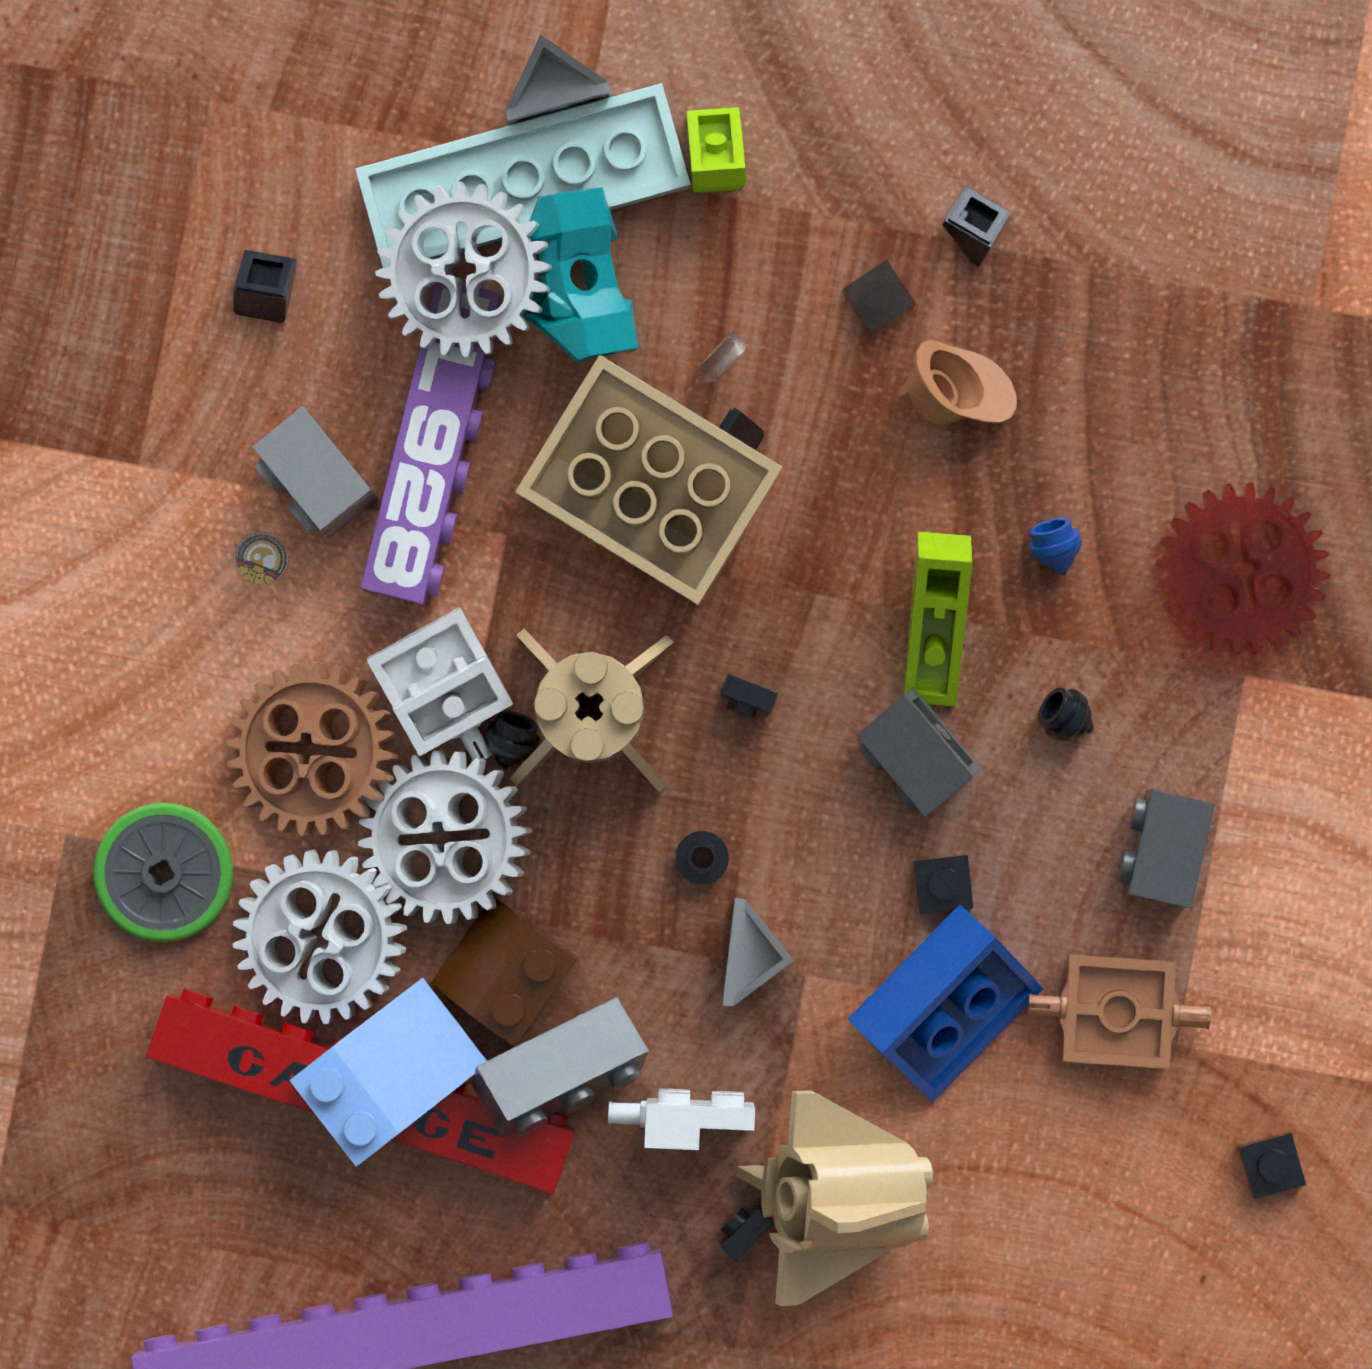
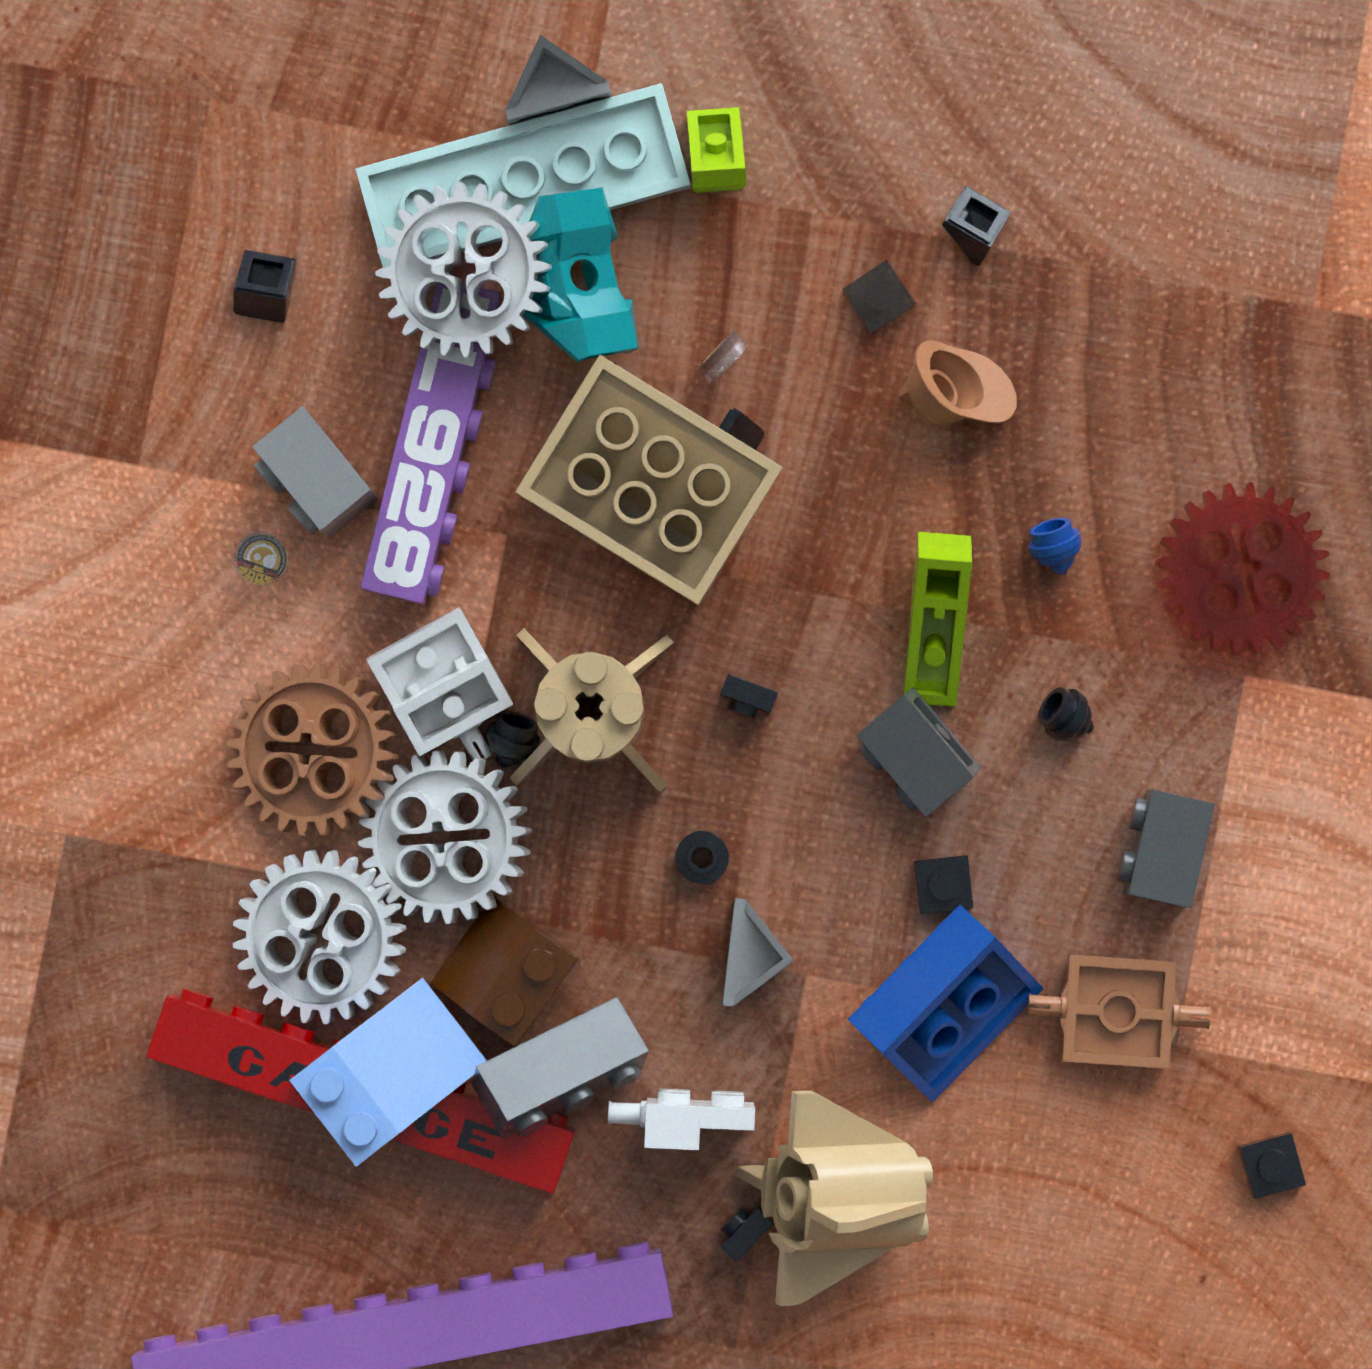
(132, 891): dark grey wheel -> none

